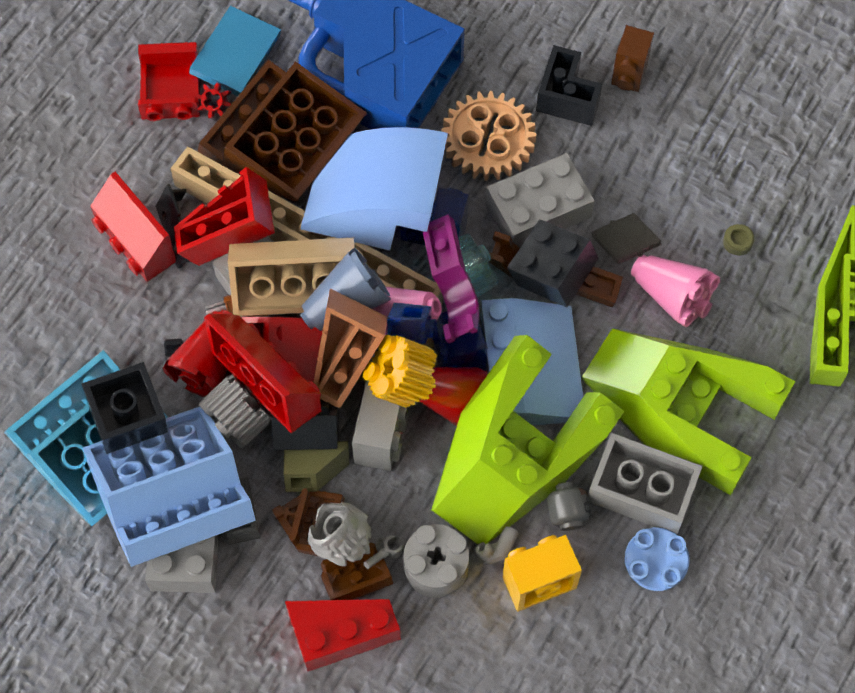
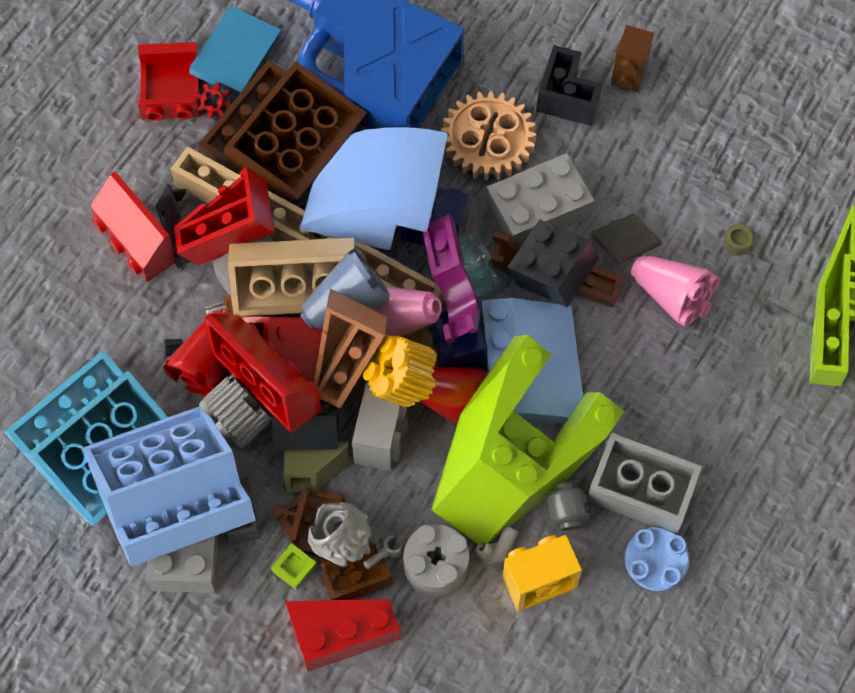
(125, 407): black brick -> none
(294, 566): none -> lime plate
(411, 322): clear blue brick -> none
(669, 389): lime wedge -> none

